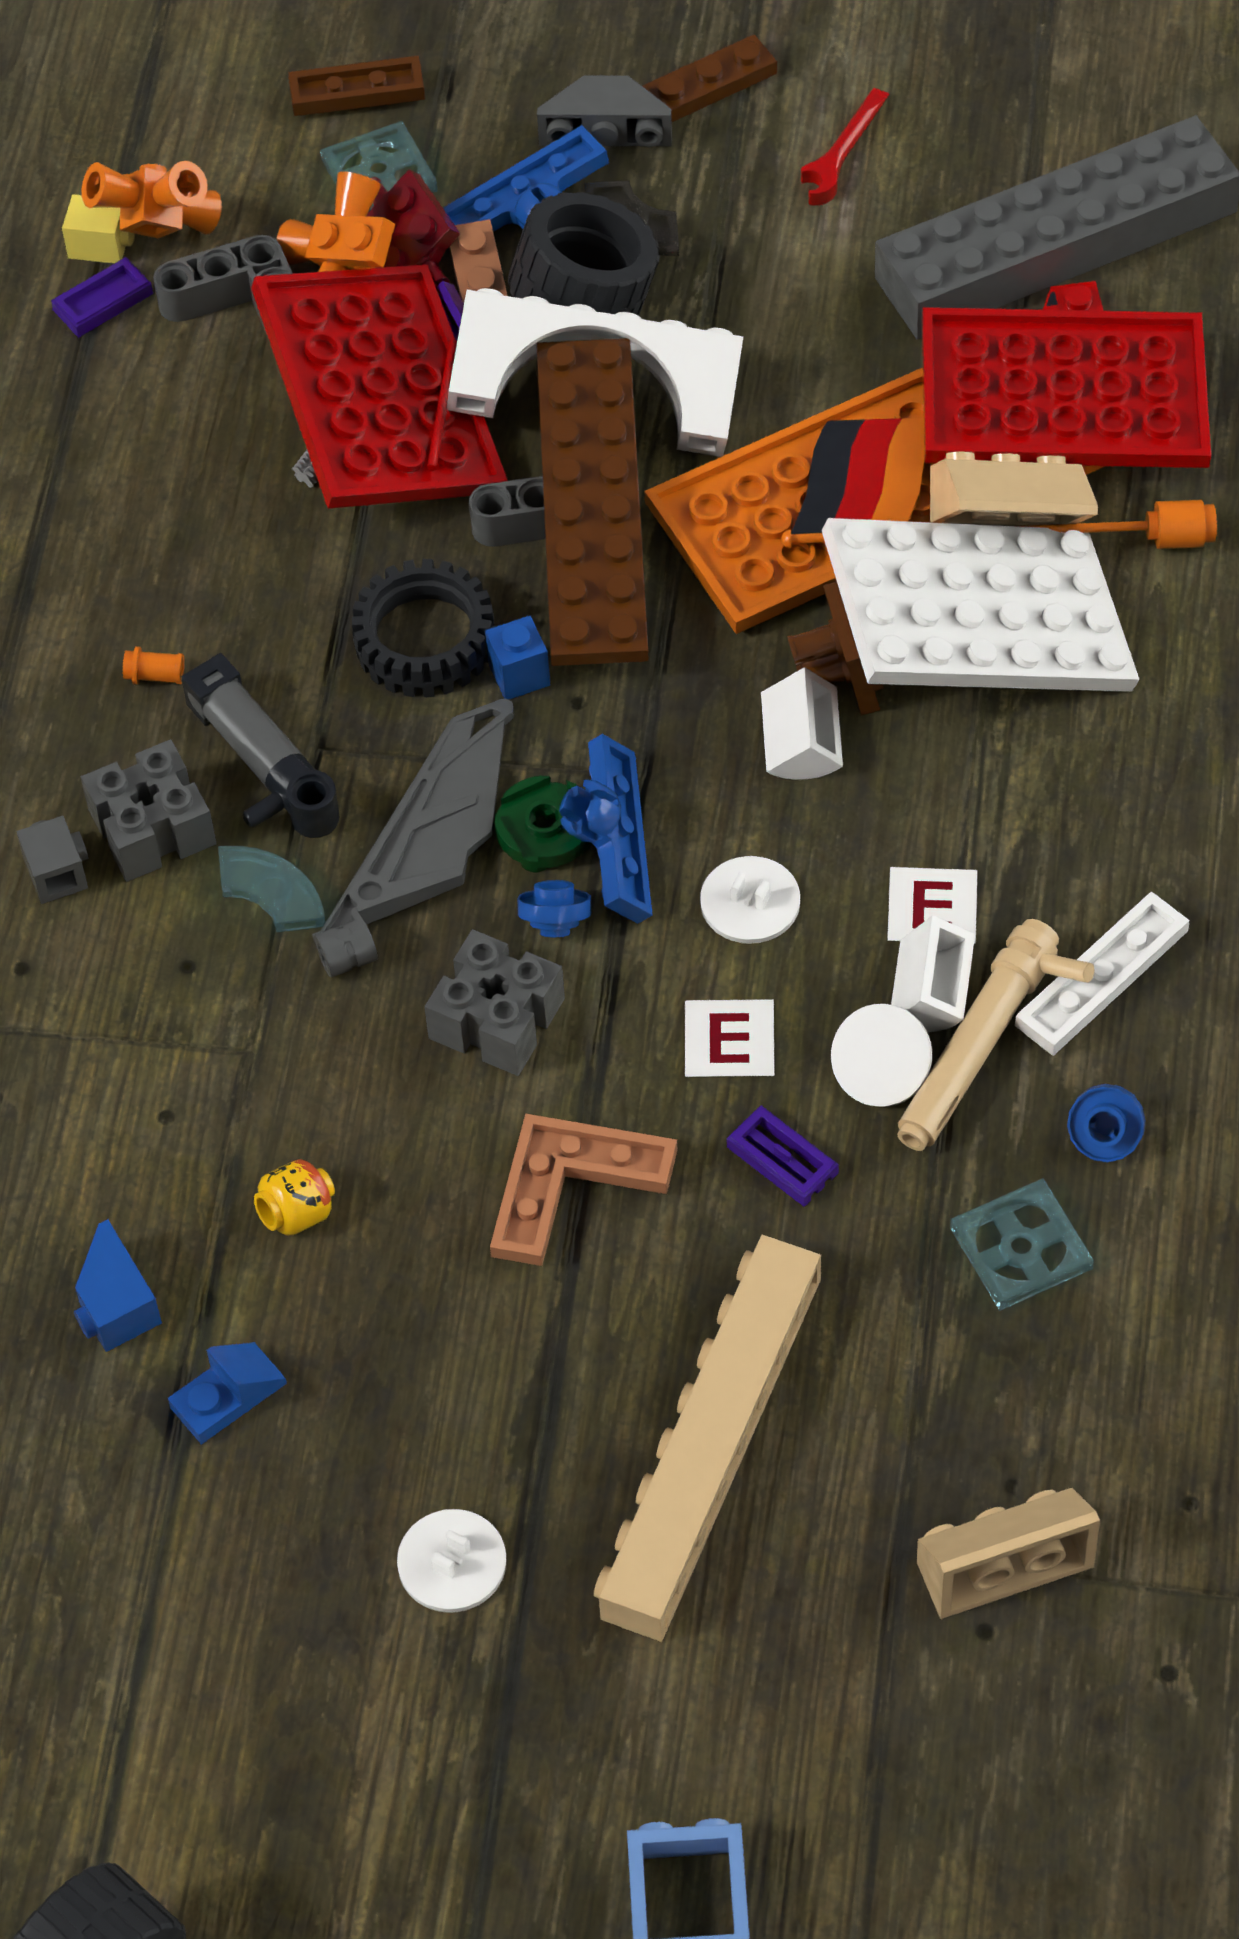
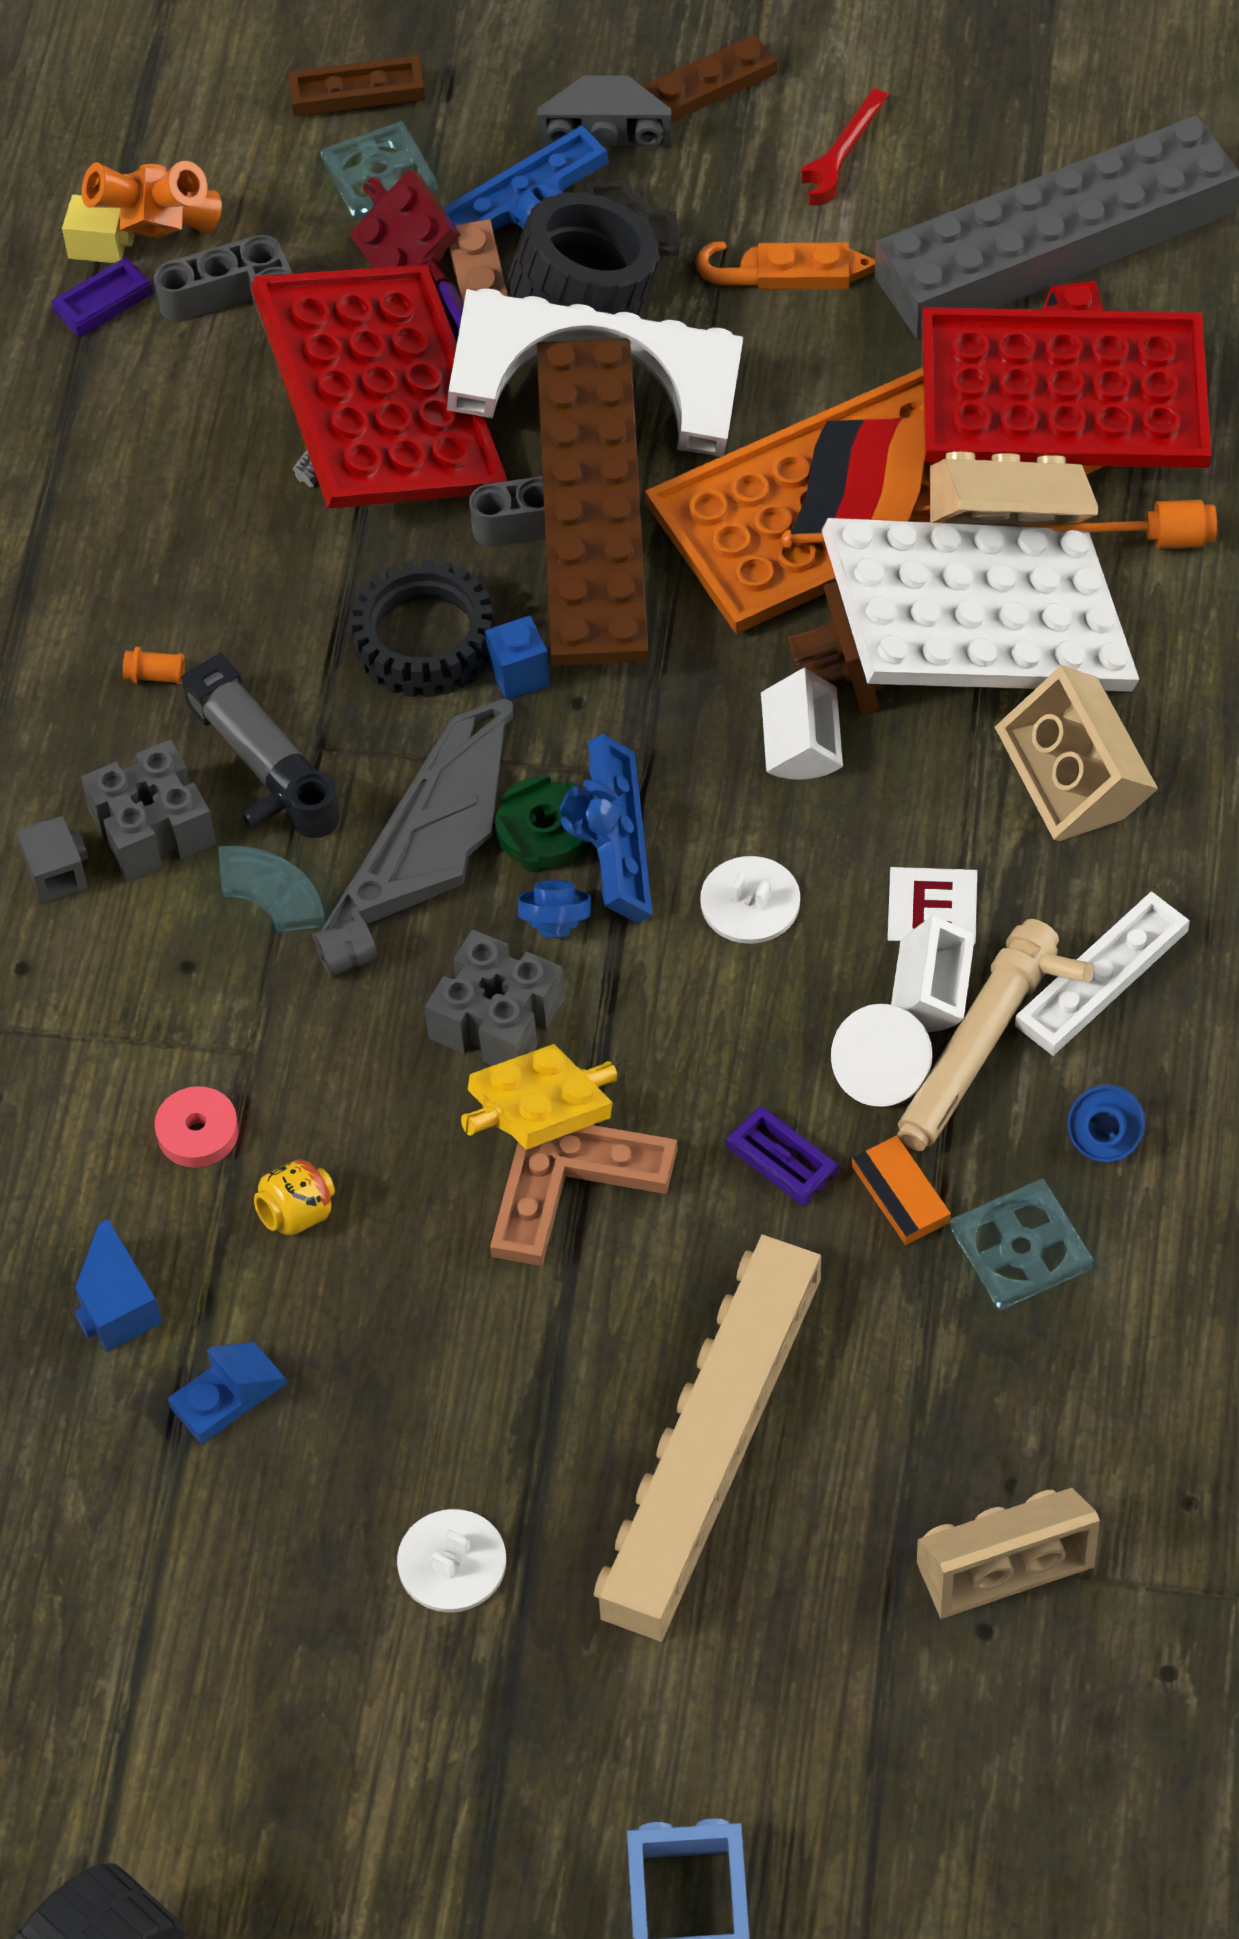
(201, 1146): none -> coral piece
(344, 239): orange brick -> none
(442, 407): red axle -> none
(539, 1097): none -> yellow plate
(729, 1038): white sticker -> none
(788, 266): none -> orange plate
(901, 1190): none -> orange tile
(1075, 755): none -> tan slope

